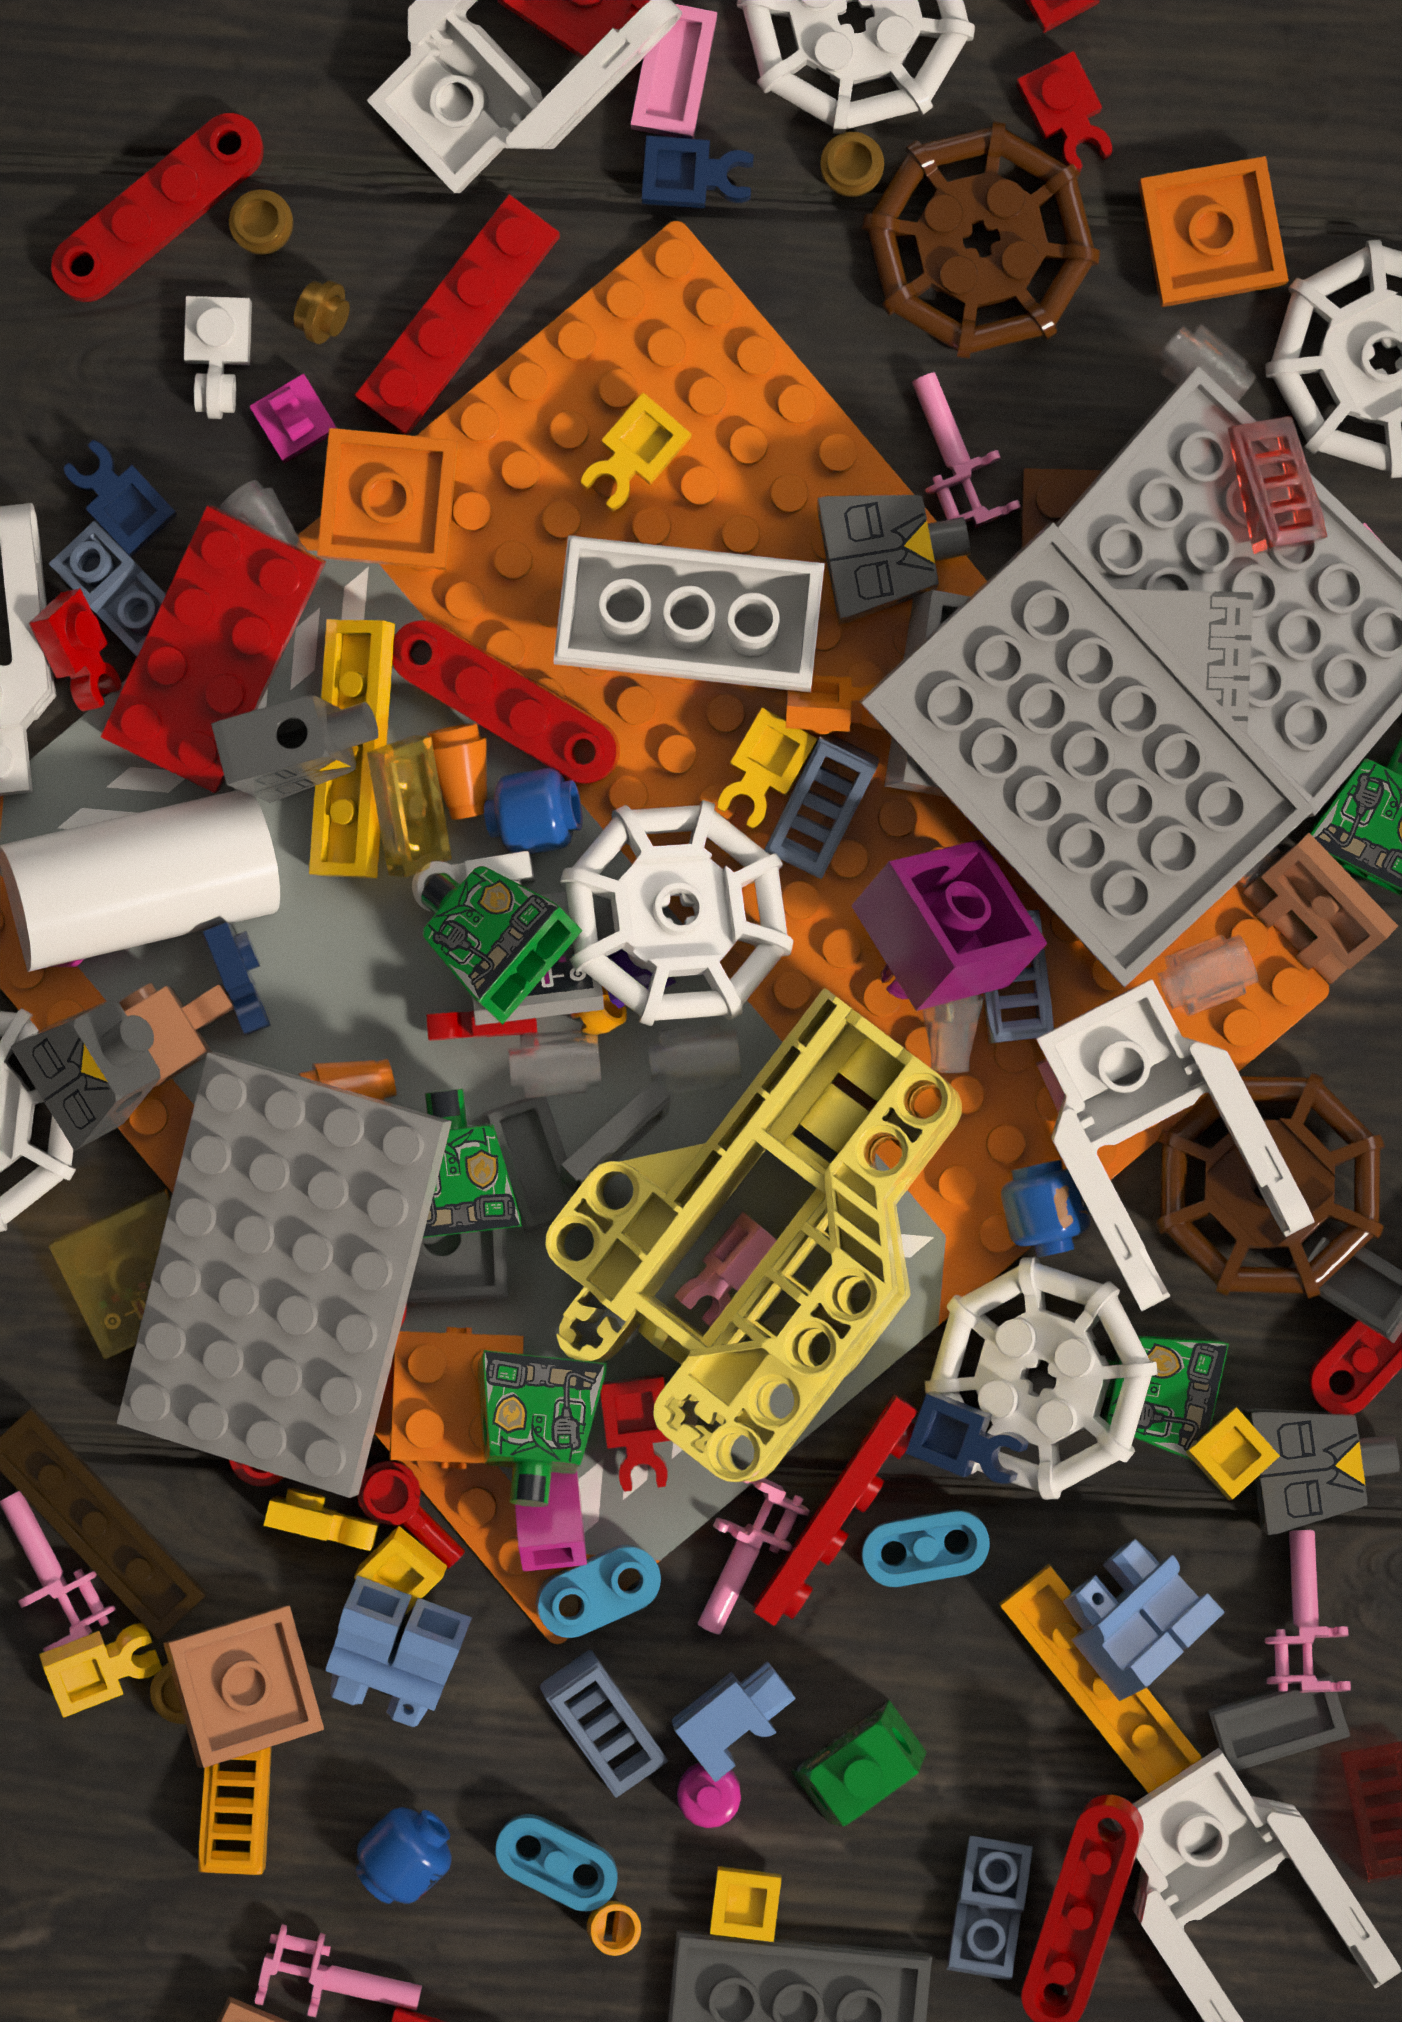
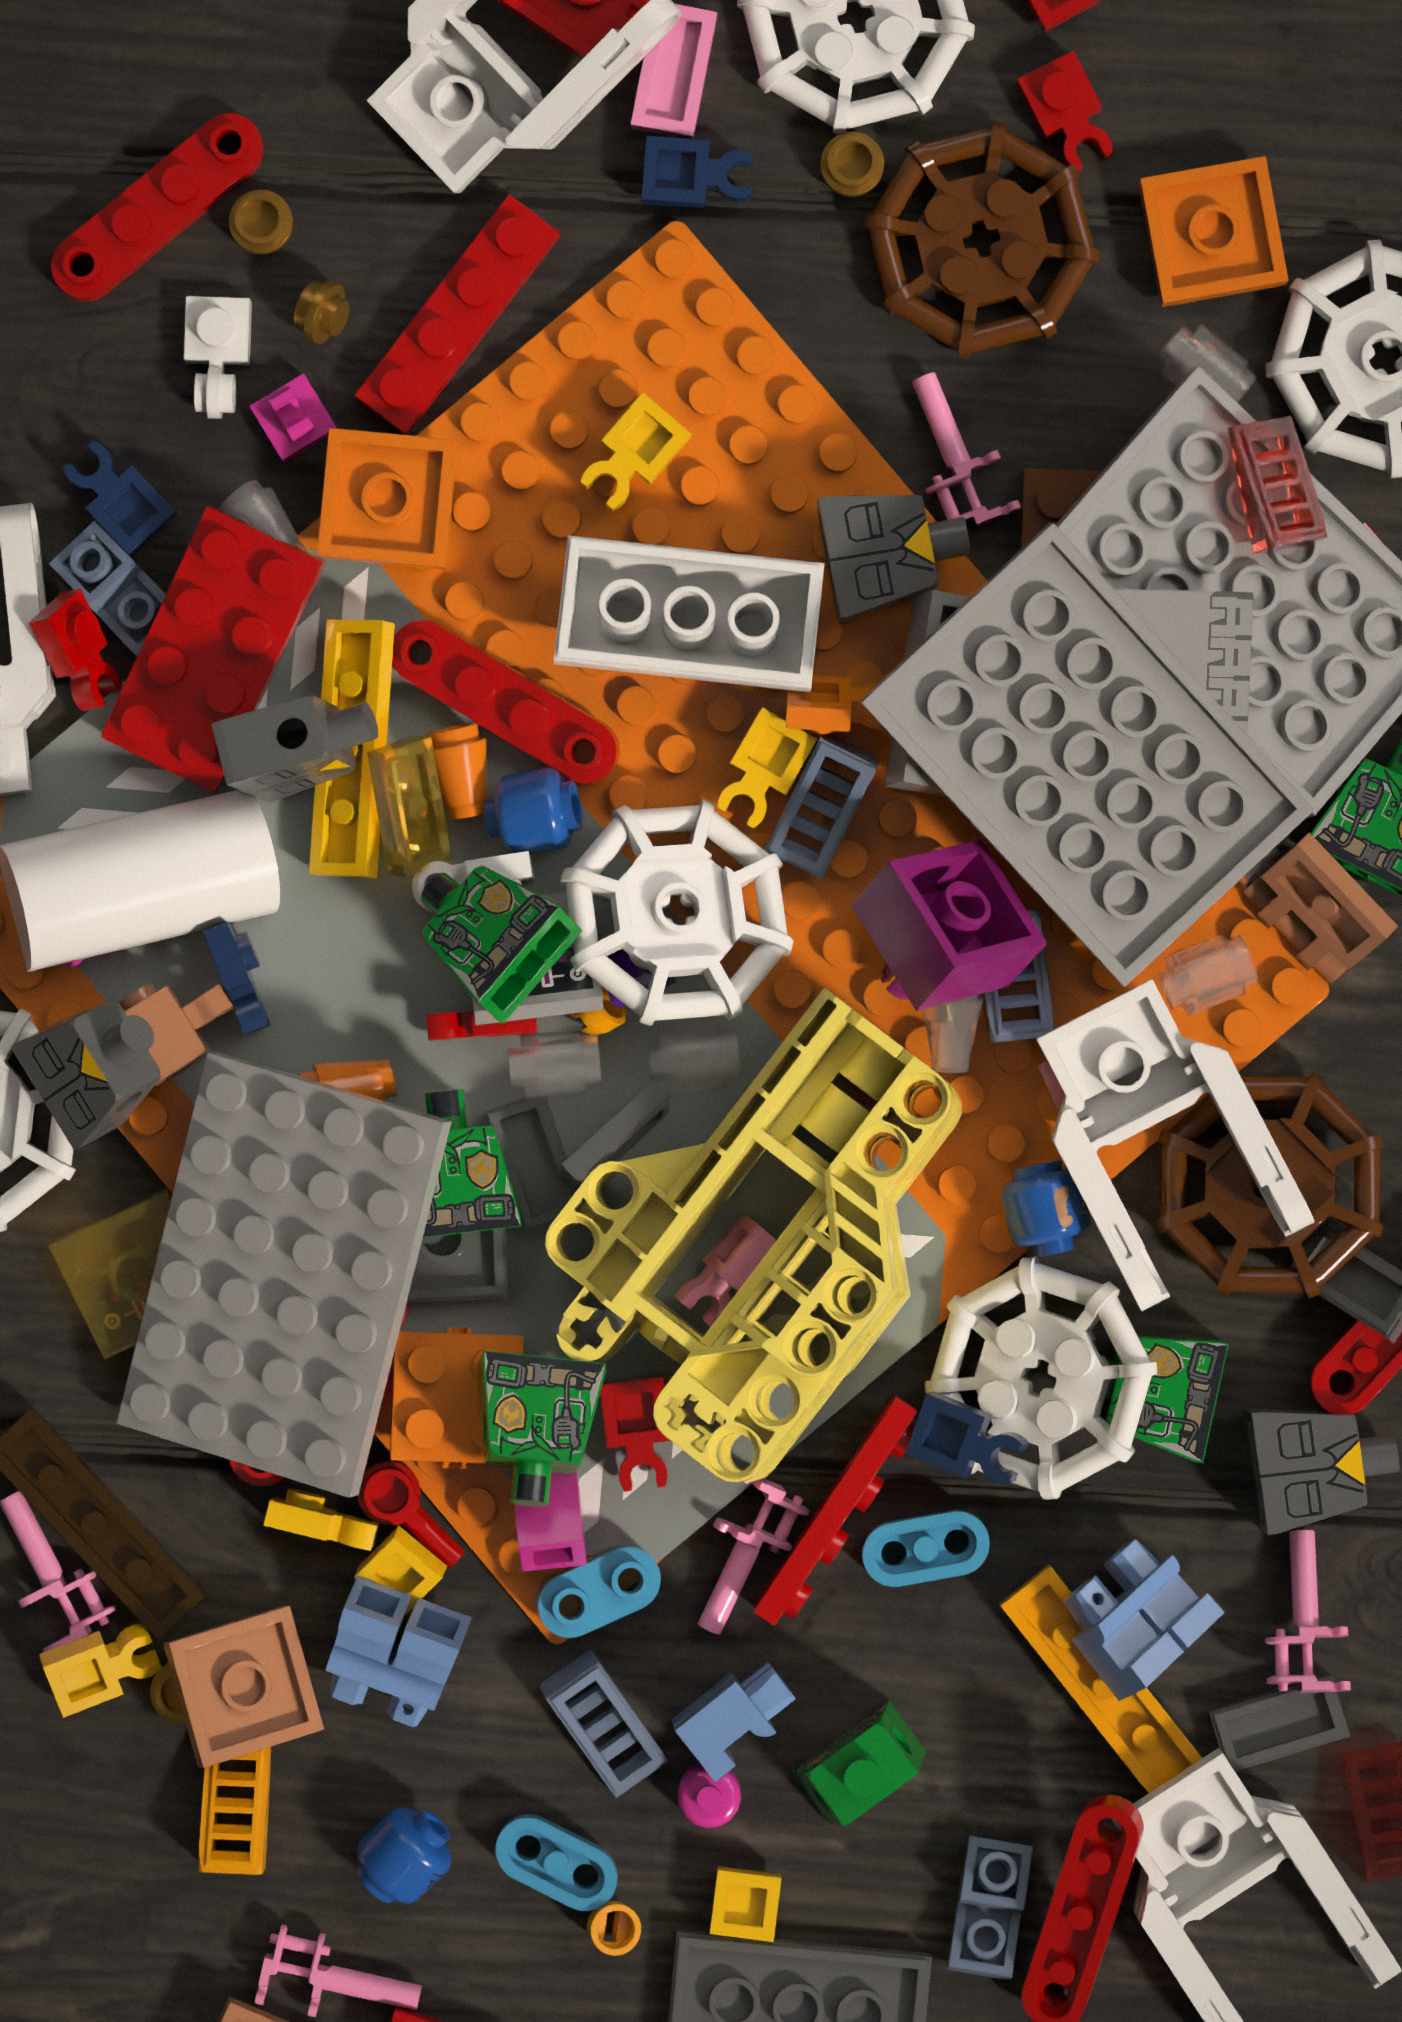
(1232, 1453): yellow plate -> none

